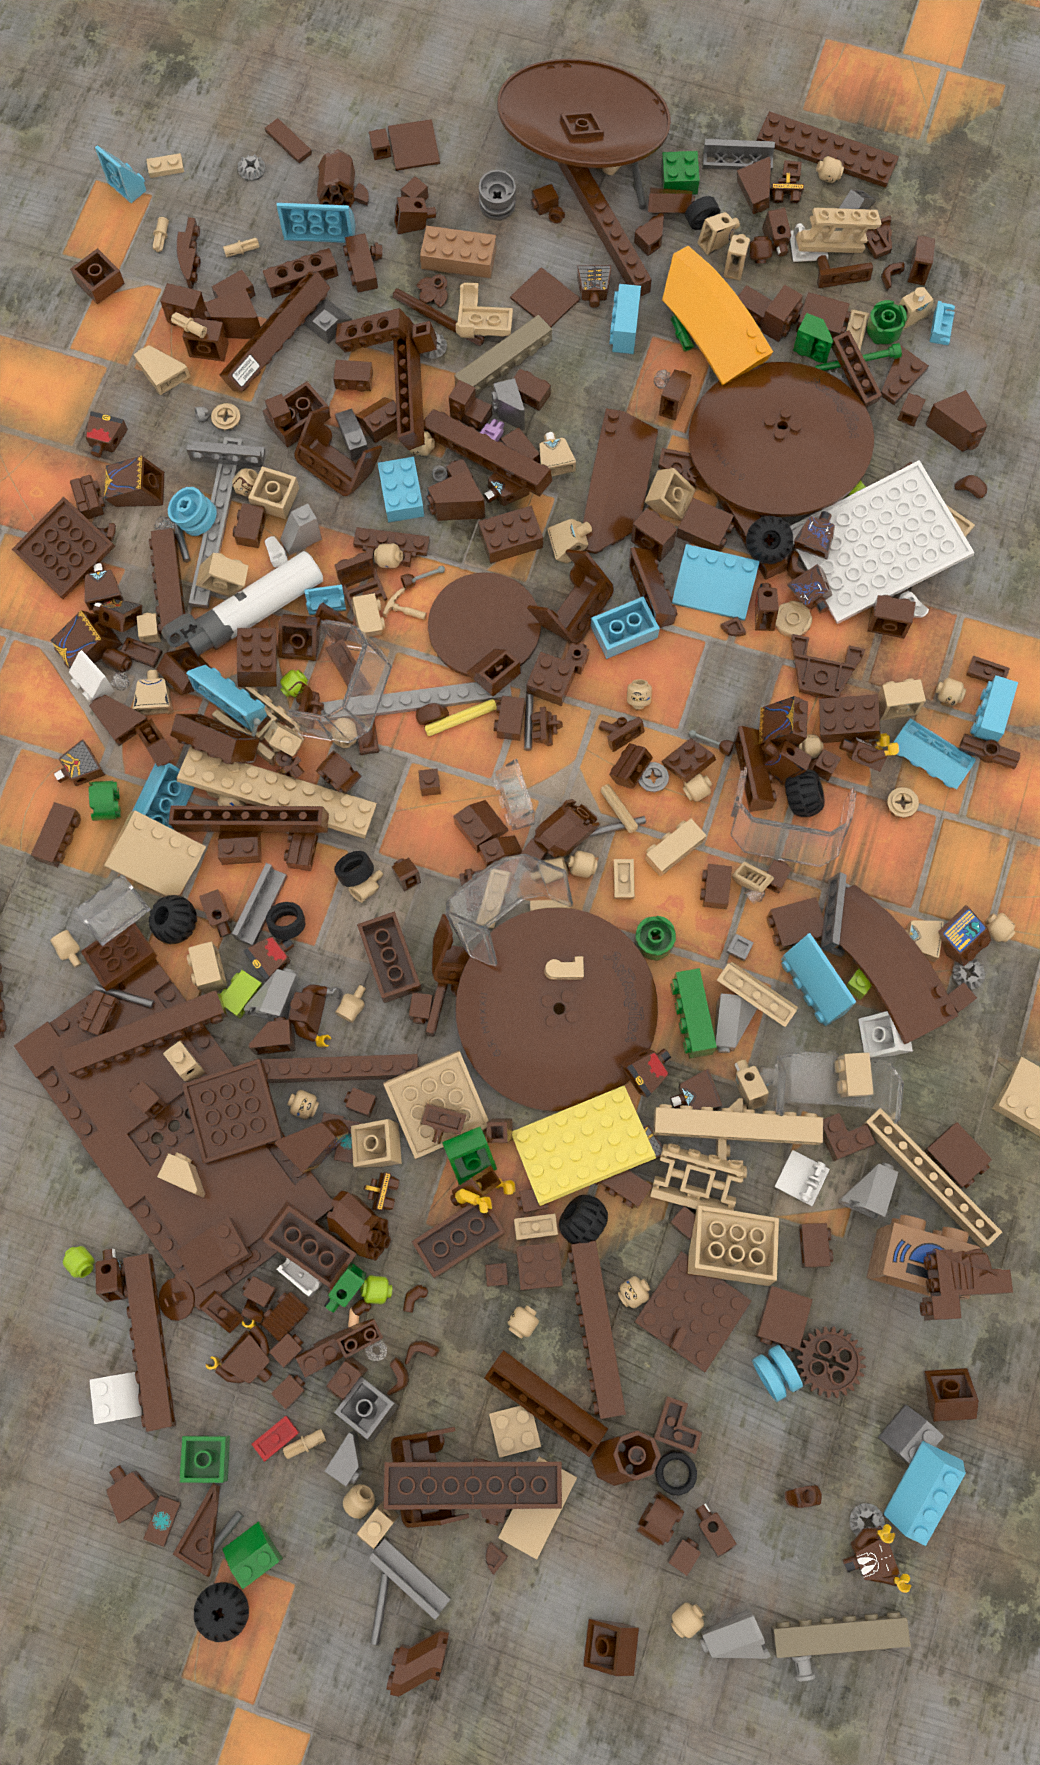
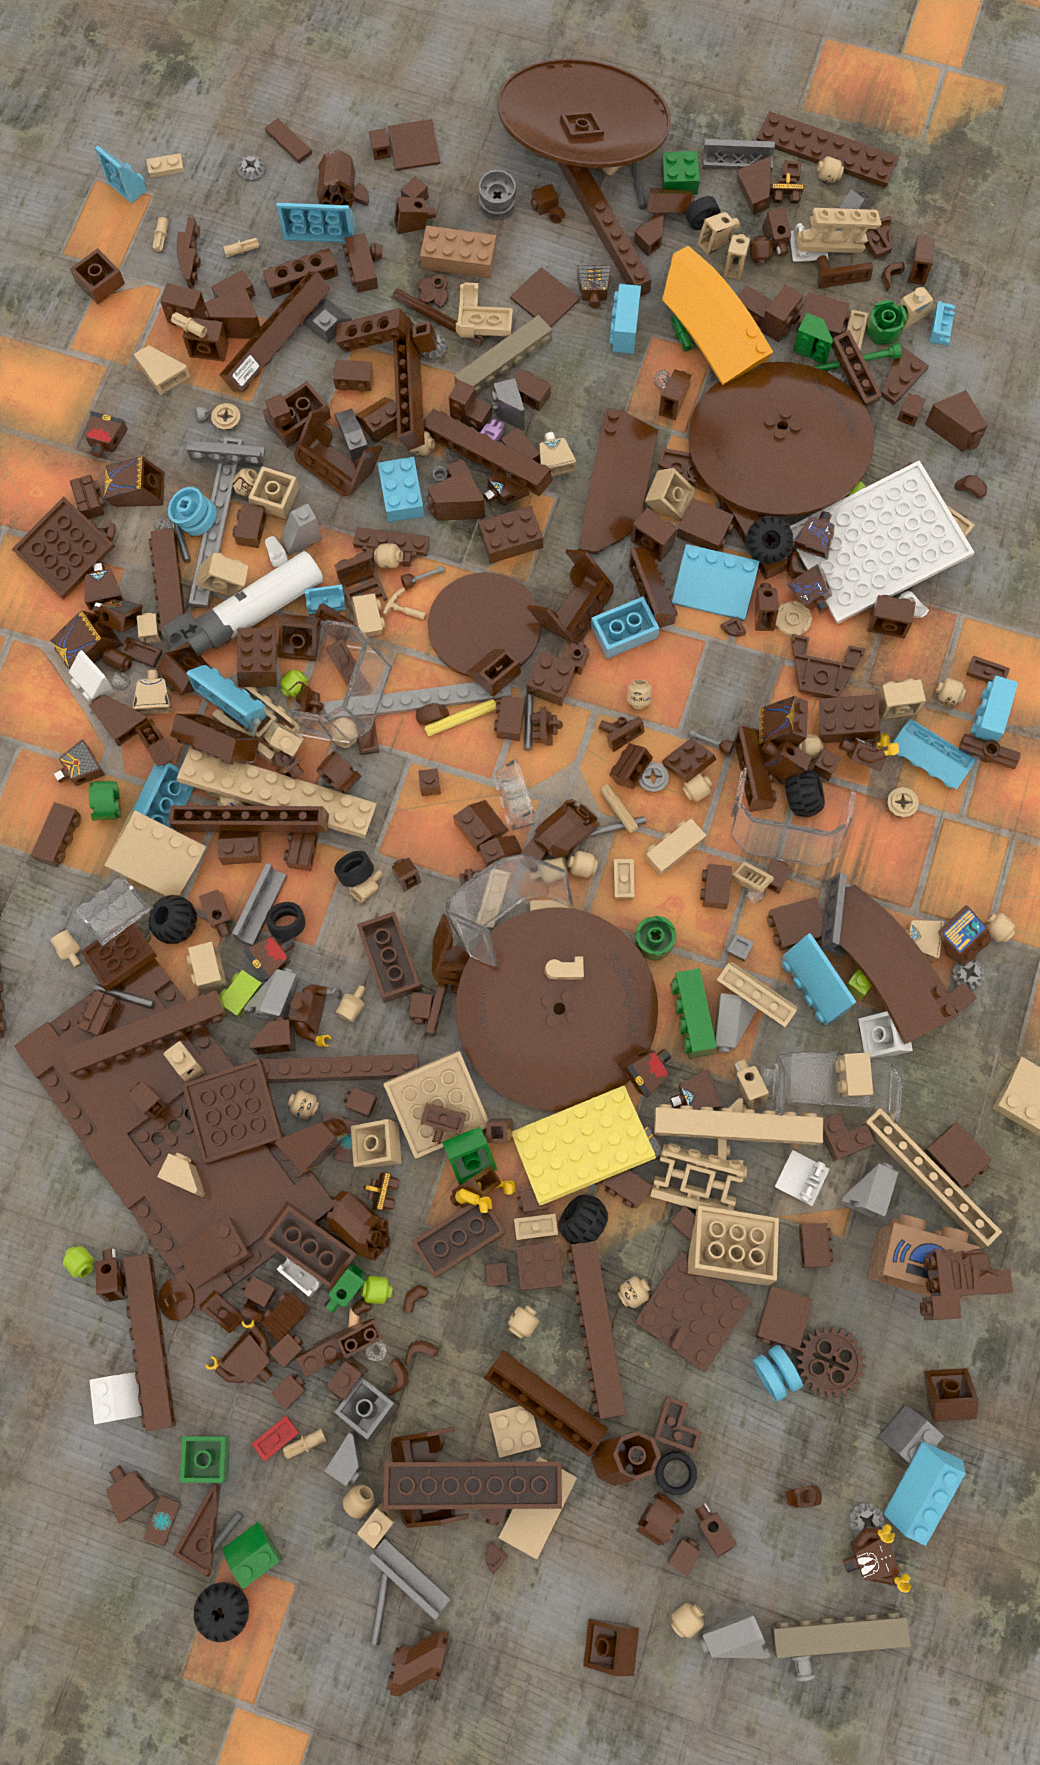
(568, 535): tan torso -> none

